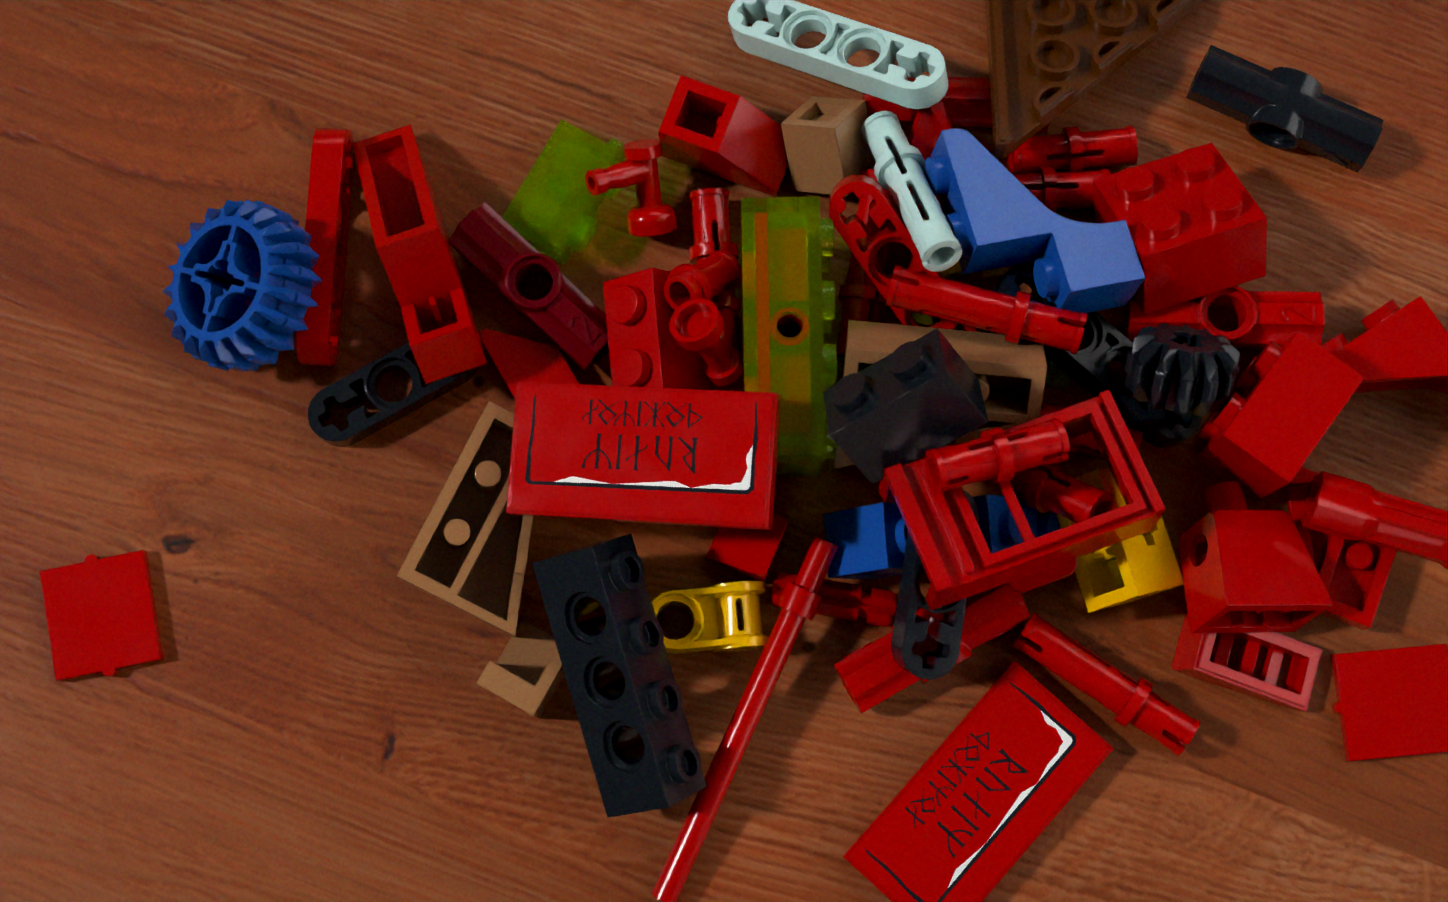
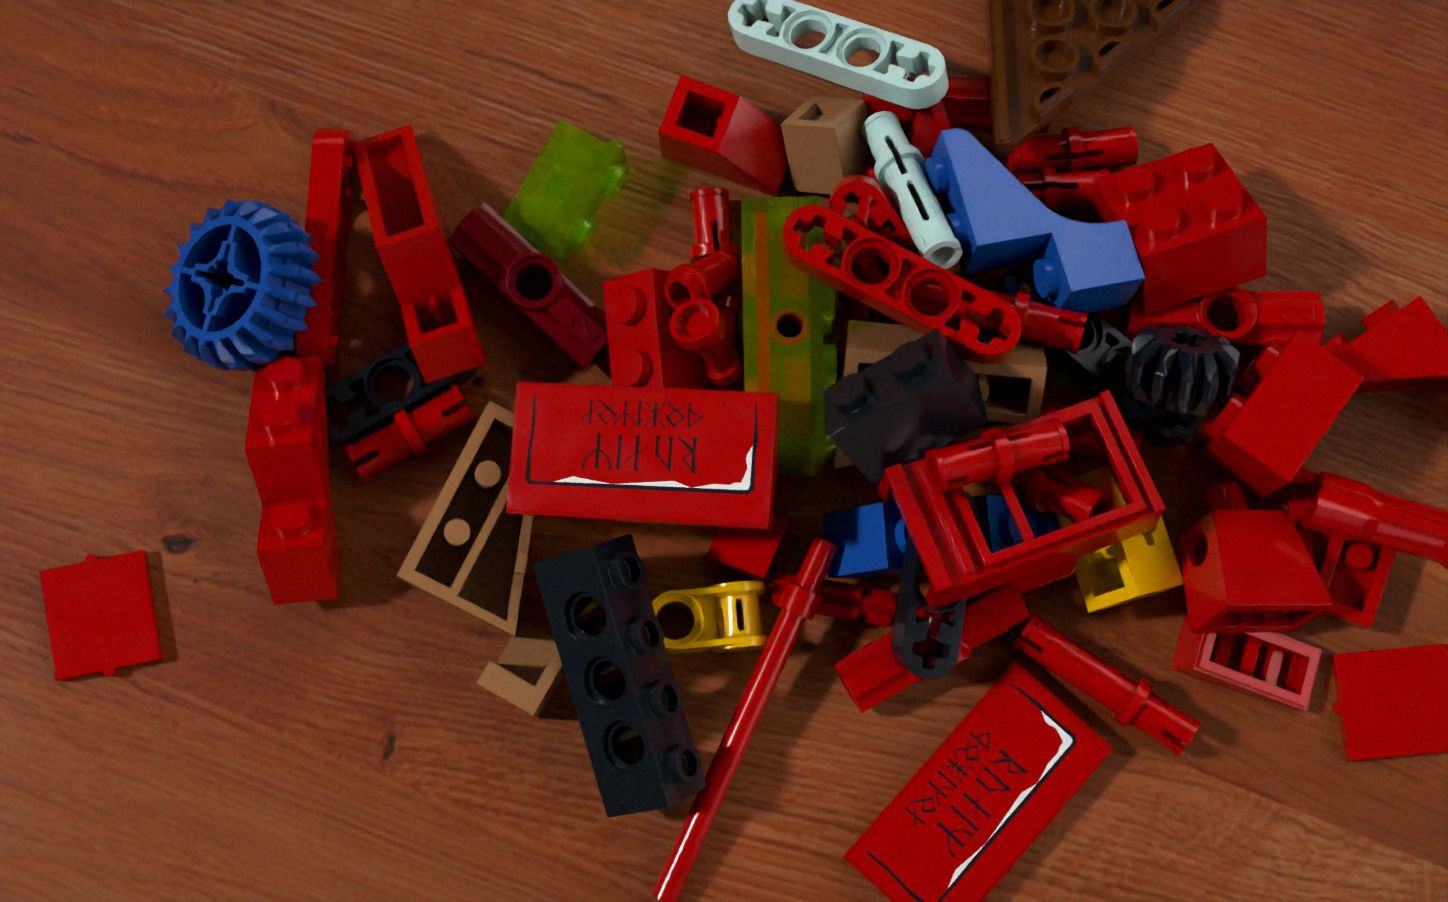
(291, 472): none -> red arch
(410, 433): none -> red pin
(526, 360): red tile -> none
(650, 214): red piece -> none
(905, 275): none -> red beam
(1285, 108): black piece -> none

